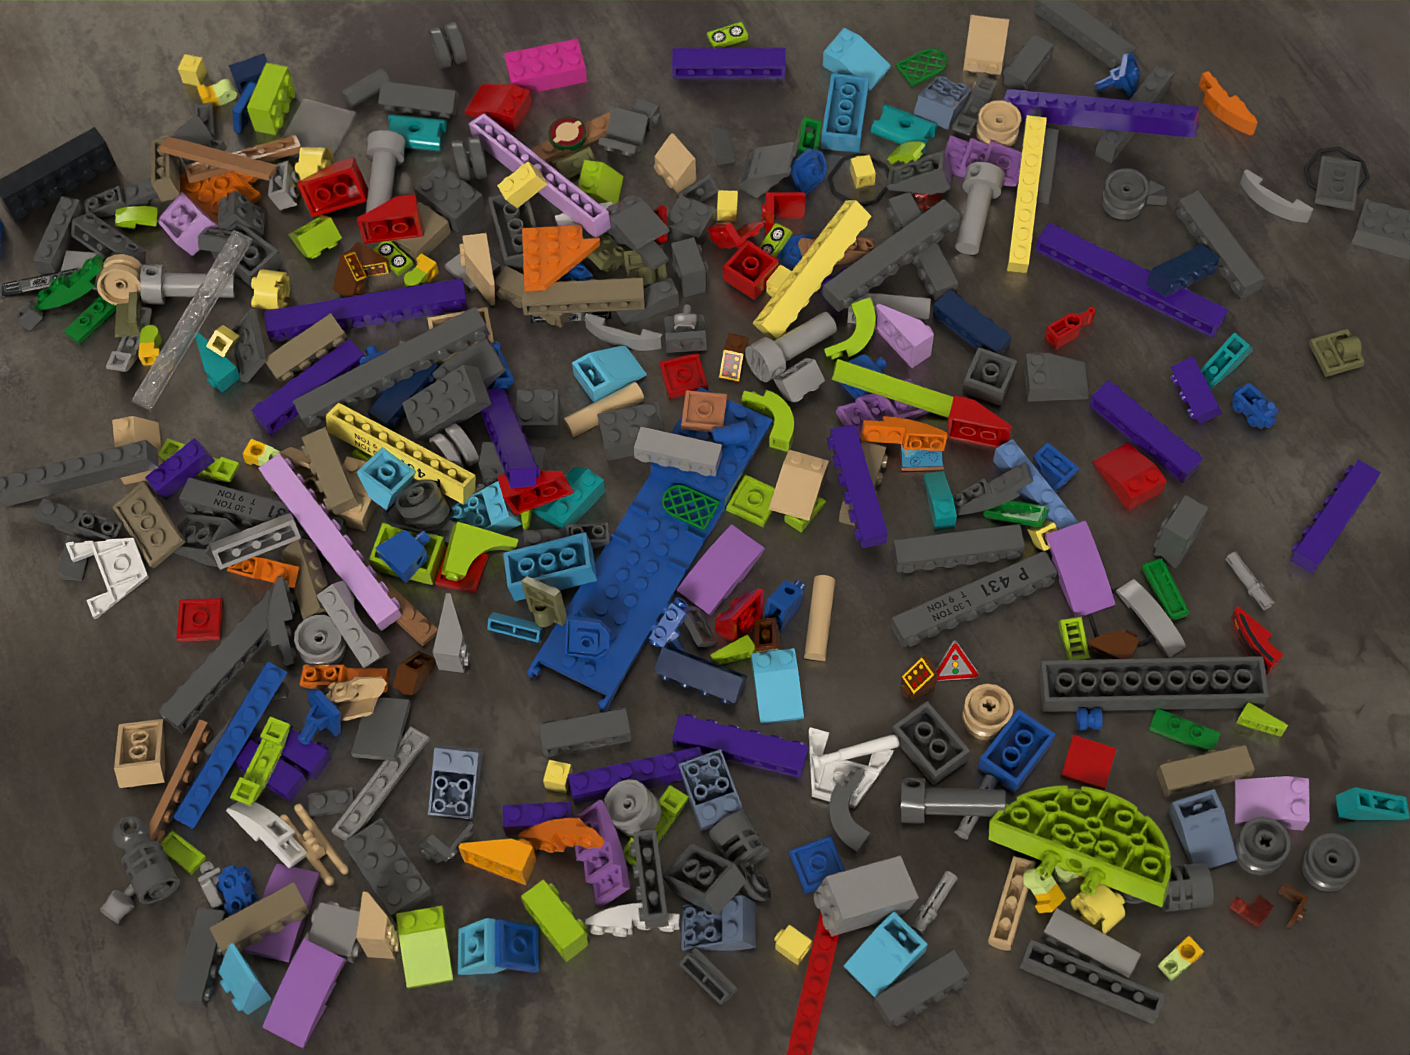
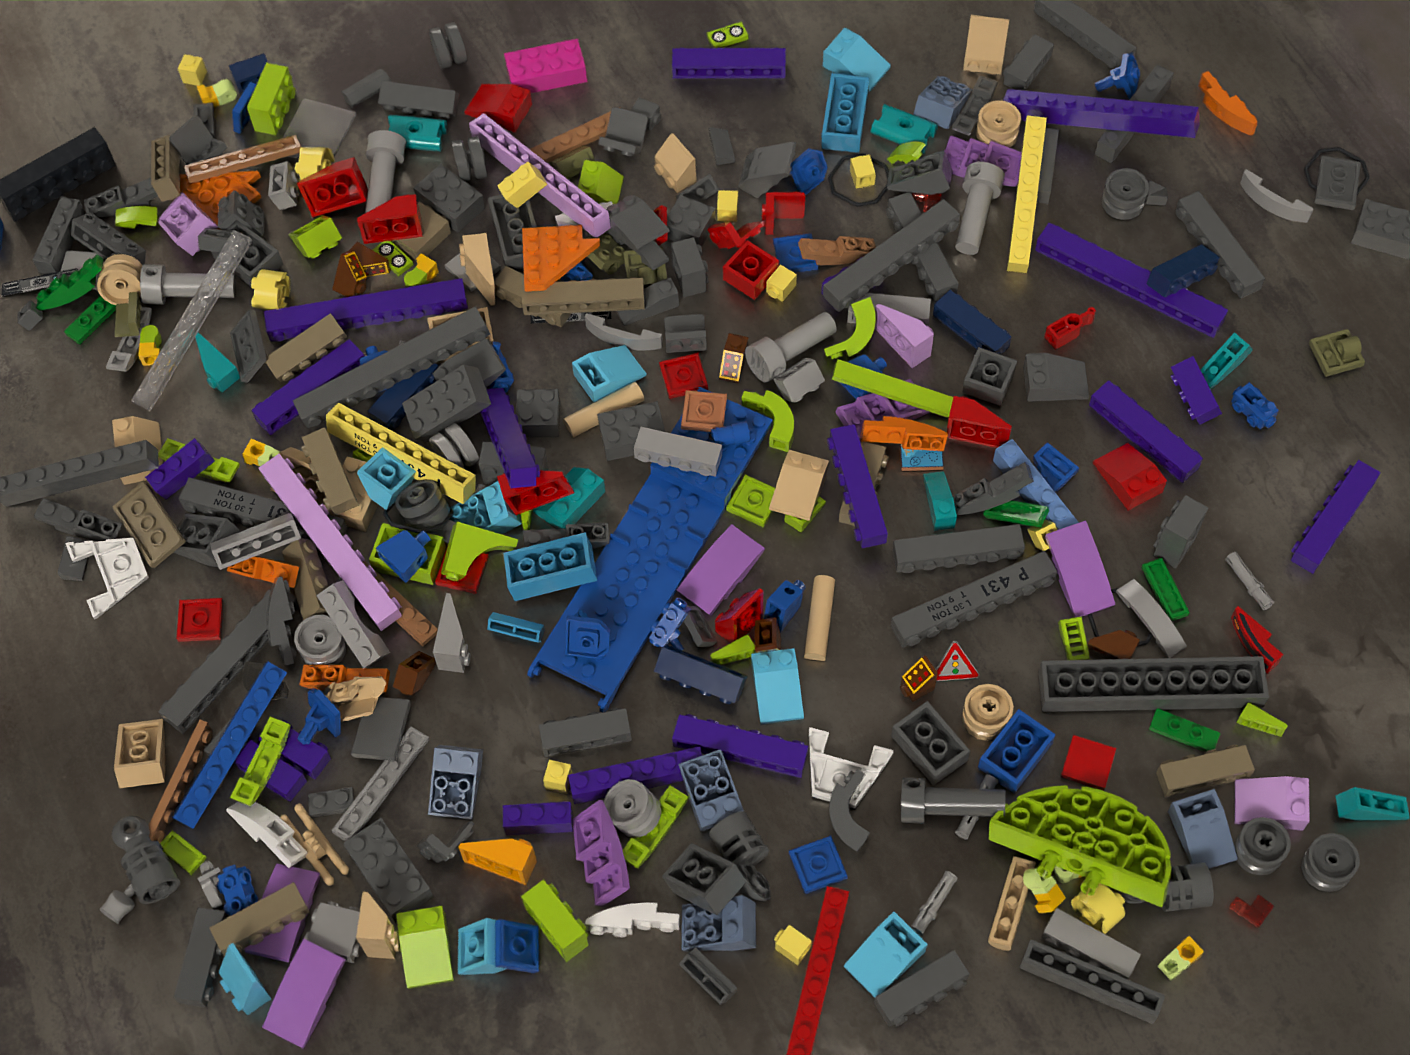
(218, 158): medium nougat tile -> none
(223, 341): light yellow brick -> none
(544, 602): olive plate -> none
(559, 833): orange slope -> none
(567, 133): tile -> none
(650, 878): dark grey brick -> none
(685, 321): light grey piece -> none
(690, 491): green window -> none
(776, 240): tile -> none
(807, 139): green brick -> none
(812, 269): light yellow brick -> none
(865, 895): light grey brick -> none
(870, 747): white piece -> none
(899, 65): green window -> none
(1089, 719): blue wheel -> none
(1300, 900): reddish brown bracket -> none

